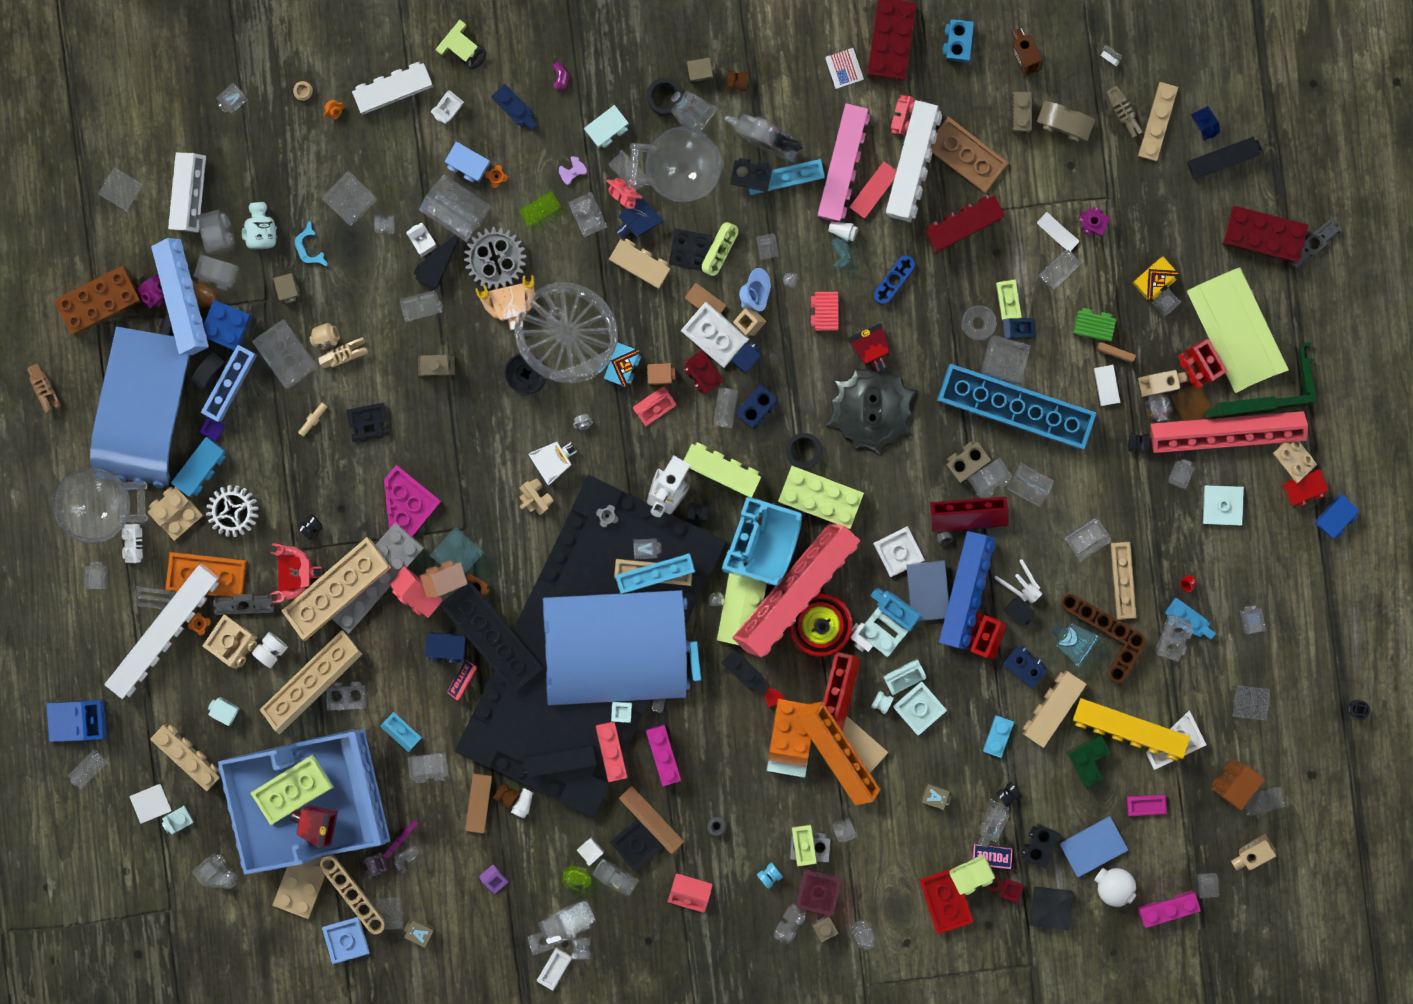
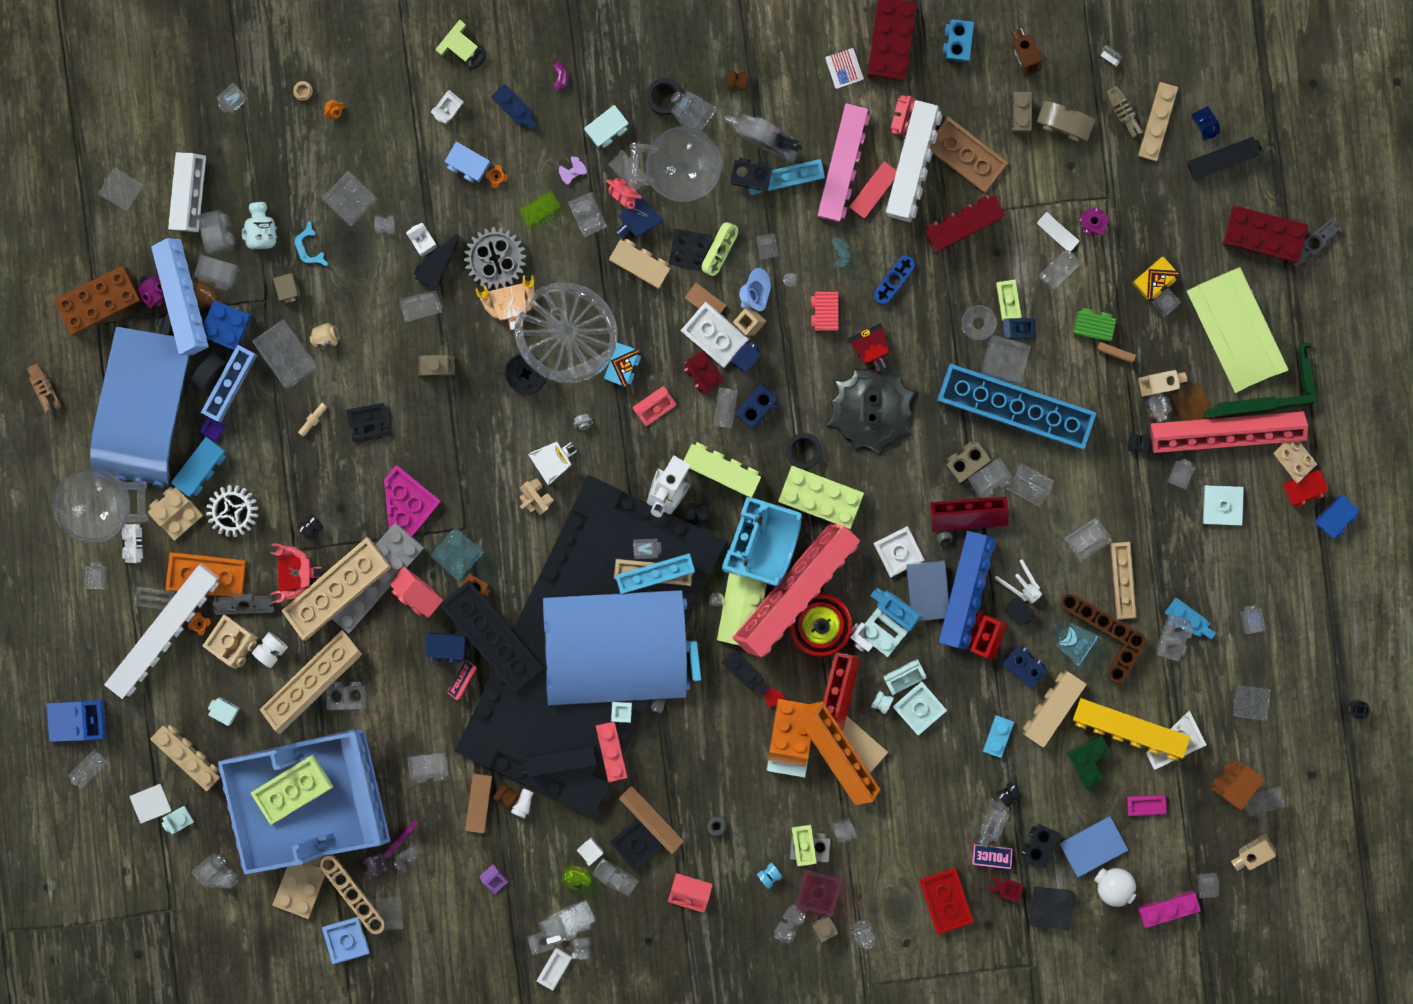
(315, 825): dark red torso -> none
(343, 354): tan hinge -> none
(393, 88): white brick -> none
(400, 731): medium azure plate -> none
(418, 932): dark tan brick -> none
(443, 579): nougat brick -> none
(455, 208): clear brick -> none
(602, 514): light grey plate -> none
(660, 374): nougat brick -> none
(663, 755): dark pink arch -> none
(701, 69): dark tan brick -> none
(844, 230): white cone -> none
(936, 796): dark tan brick -> none
(972, 874): yellowish green brick -> none
(1106, 385): white tile -> none
(1188, 583): red hinge -> none
(1205, 362): red brick -> none

